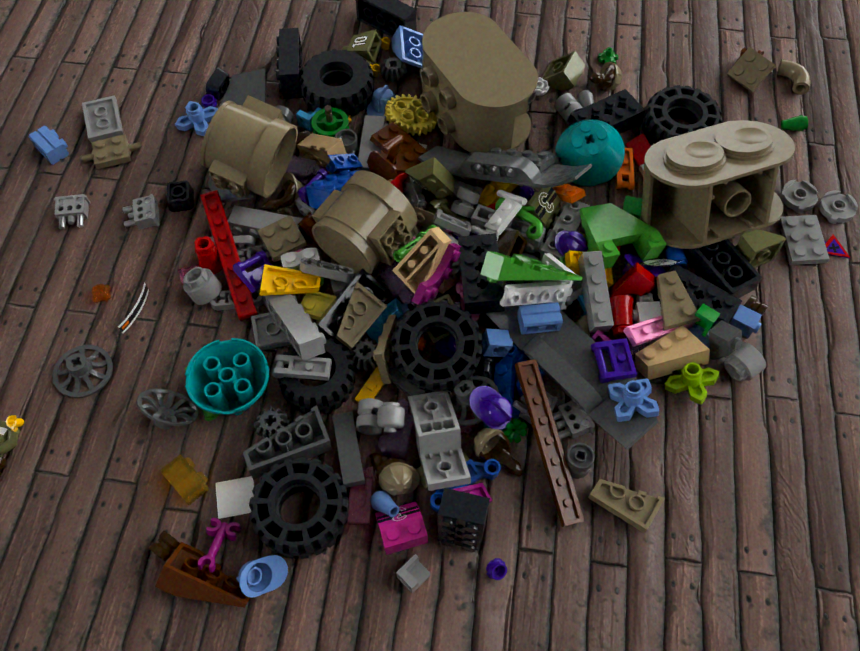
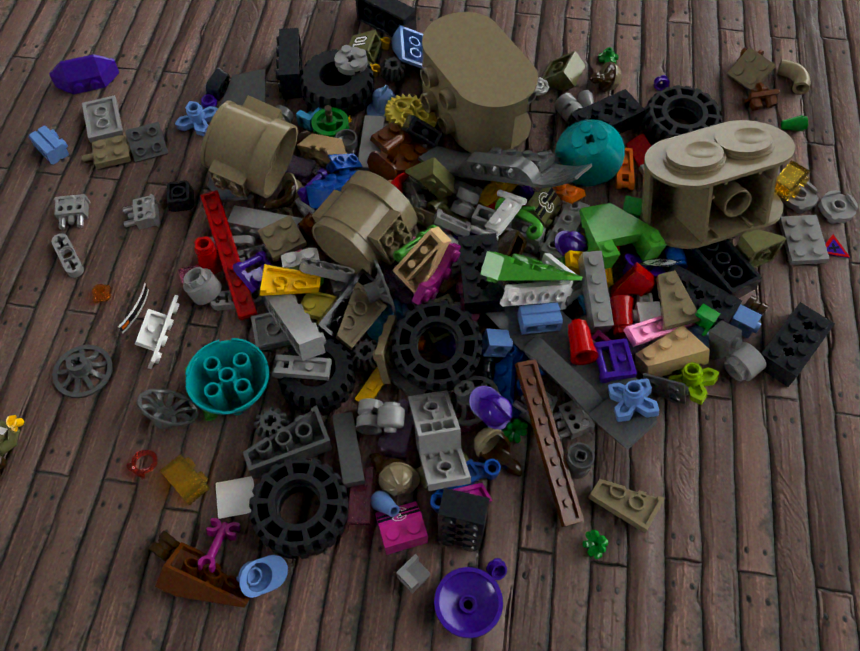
(61, 251): none -> light grey beam
(84, 73): none -> dark purple wedge
(141, 472): none -> clear red piece
(146, 141): none -> dark grey hinge
(153, 331): none -> white bracket
(358, 57): none -> light grey plate
(376, 293): none -> dark grey wheel
(421, 130): none -> black brick
(470, 586): none -> dark purple dish
(581, 343): none -> red plant
(595, 543): none -> green plant
(665, 82): none -> dark purple plate
(667, 389): none -> dark grey hinge
(760, 94): none -> reddish brown hips
(790, 180): none -> clear yellow brick
(795, 343): none -> black brick

